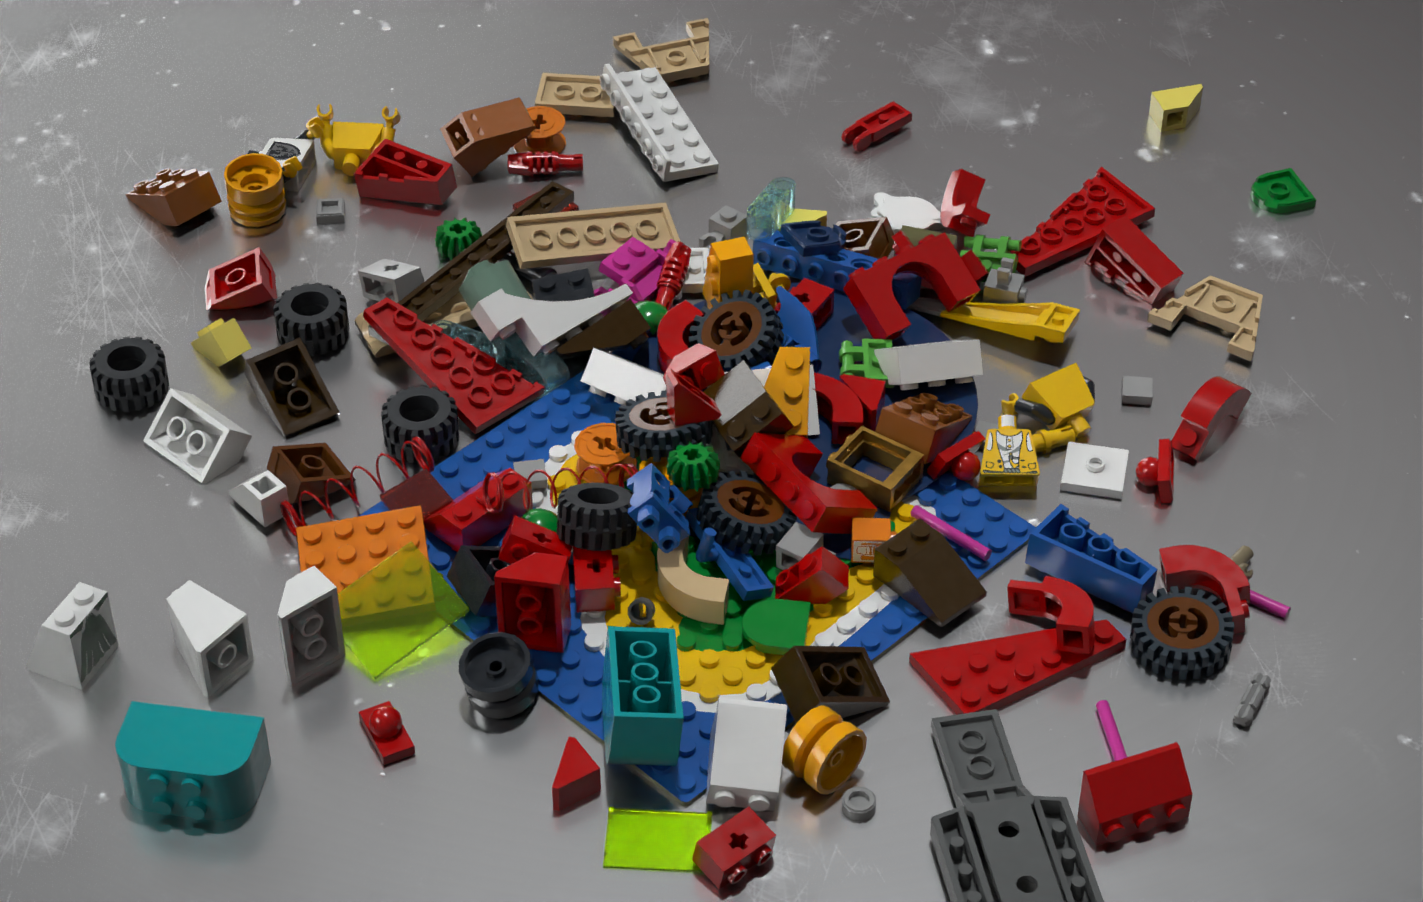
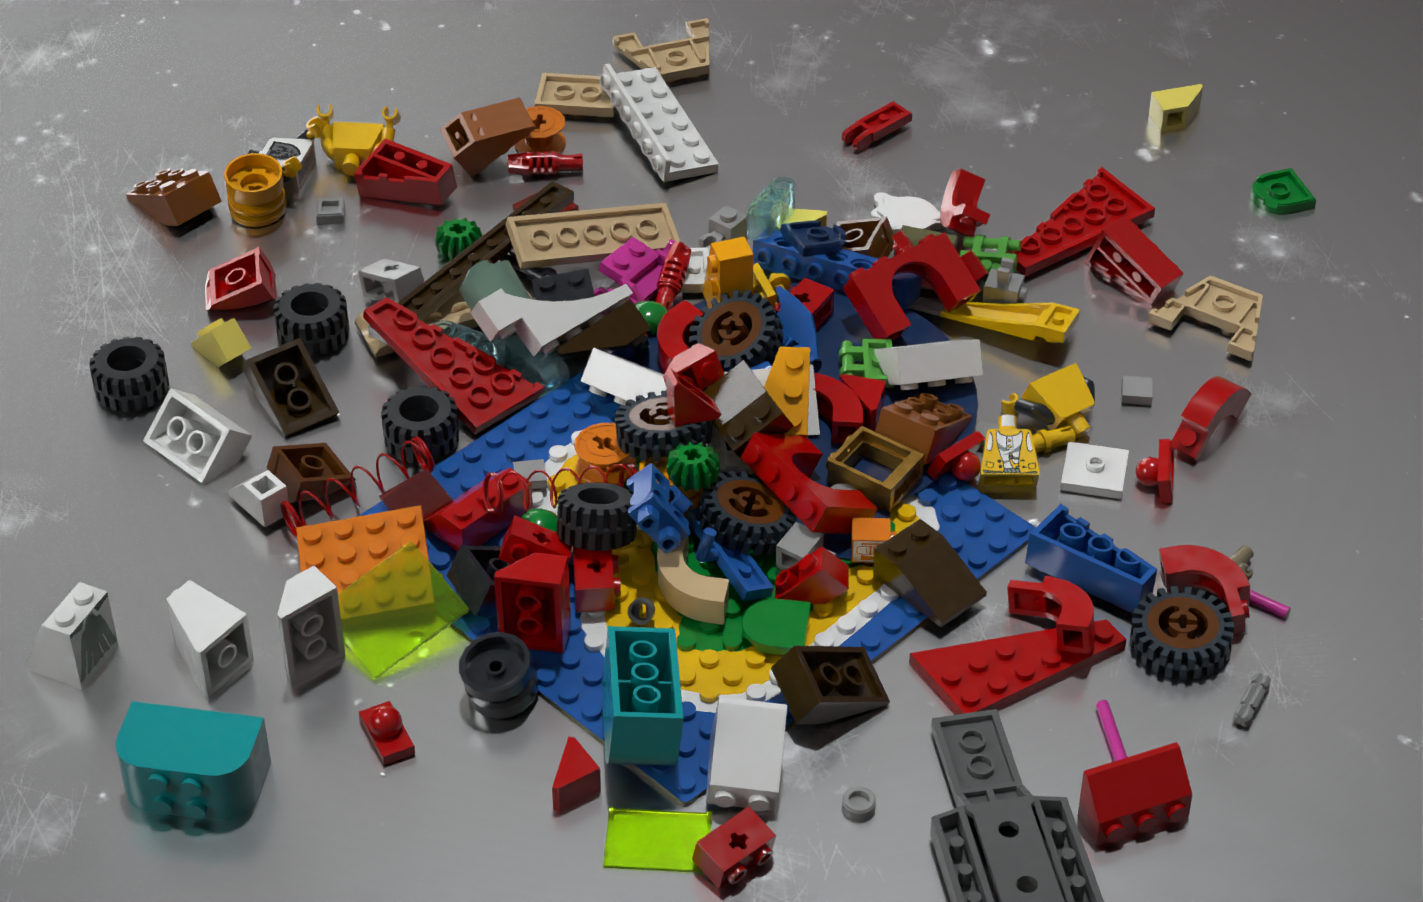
(823, 749): light orange wheel -> none
(952, 533): dark pink bar -> none

